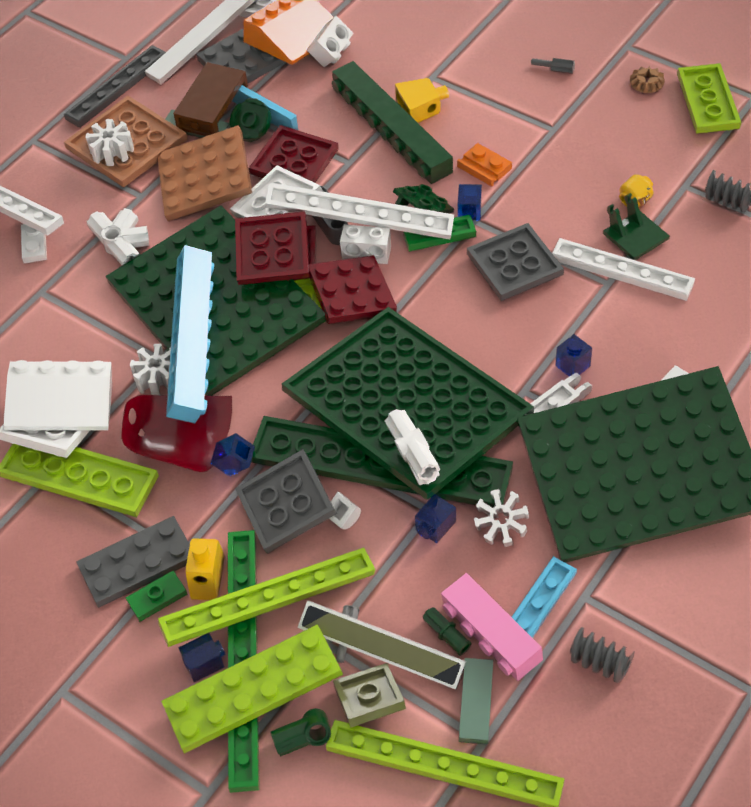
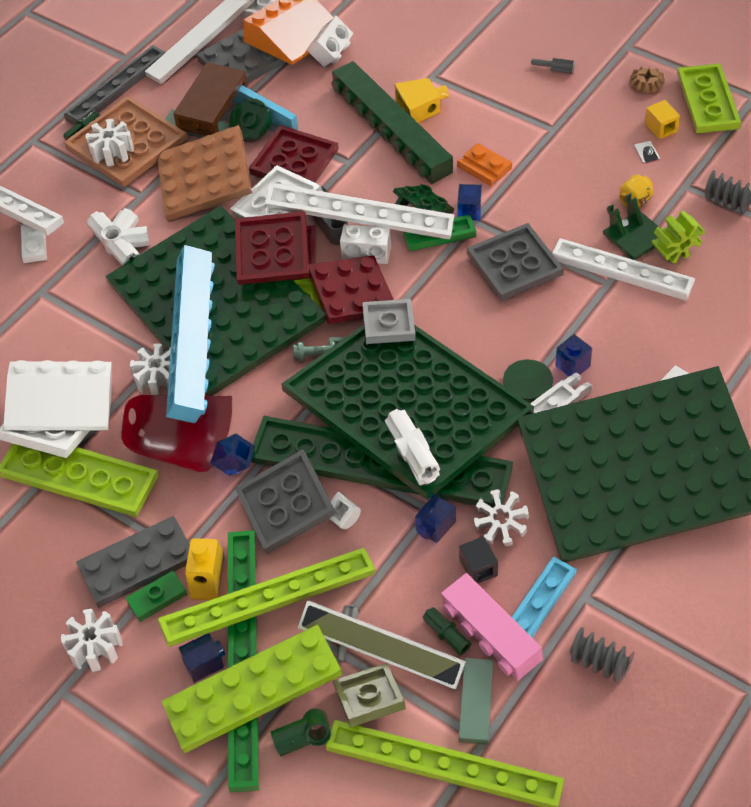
(81, 124): none -> dark green axle
(91, 640): none -> white gear
(300, 351): none -> sand green hinge
(388, 321): none -> light grey plate
(478, 560): none -> black panel
(528, 379): none -> dark green tile
(647, 151): none -> sticker
(662, 119): none -> yellow brick
(678, 237): none -> lime gear

